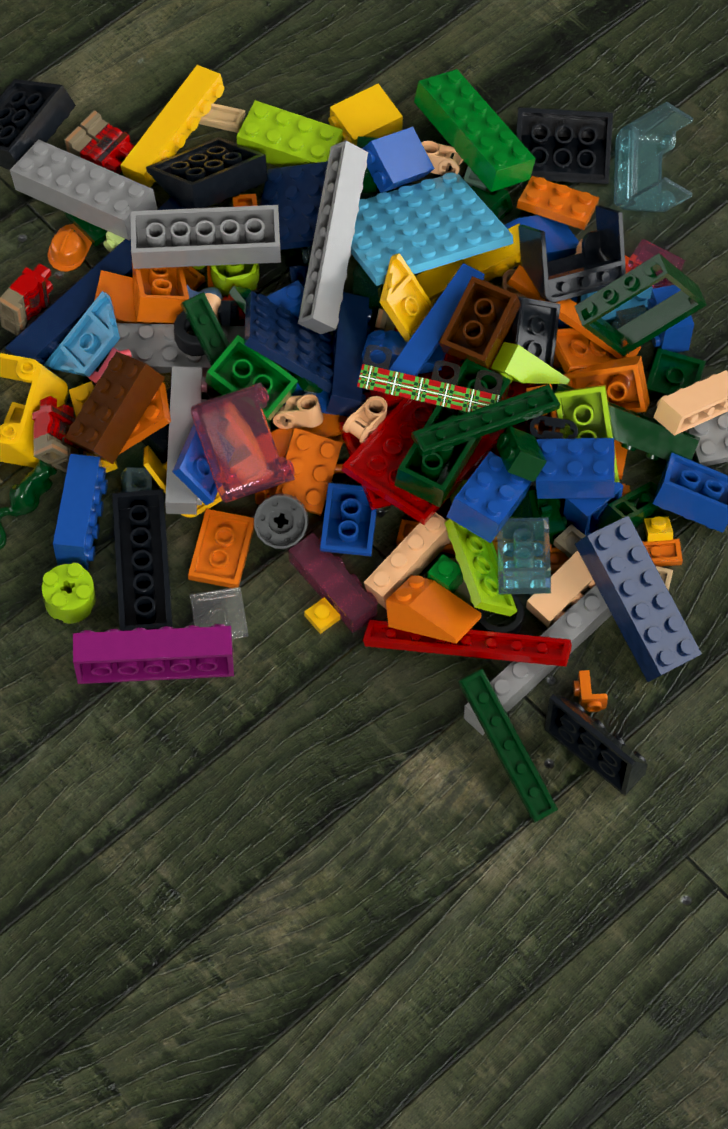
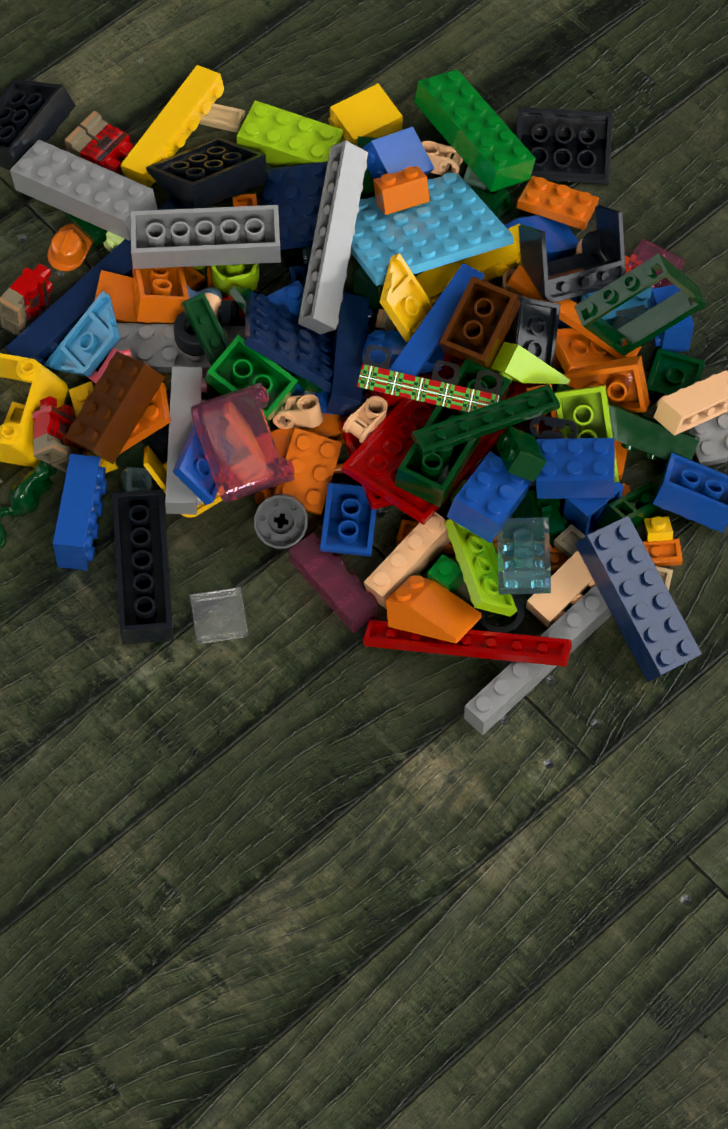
(68, 593): lime brick -> none
(153, 654): magenta brick -> none
(221, 549): orange plate -> none
(322, 615): yellow plate -> none
(401, 190): none -> orange brick
(508, 745): dark green tile -> none
(587, 700): orange bracket -> none
(594, 744): black slope -> none
(639, 161): clear light blue windscreen -> none

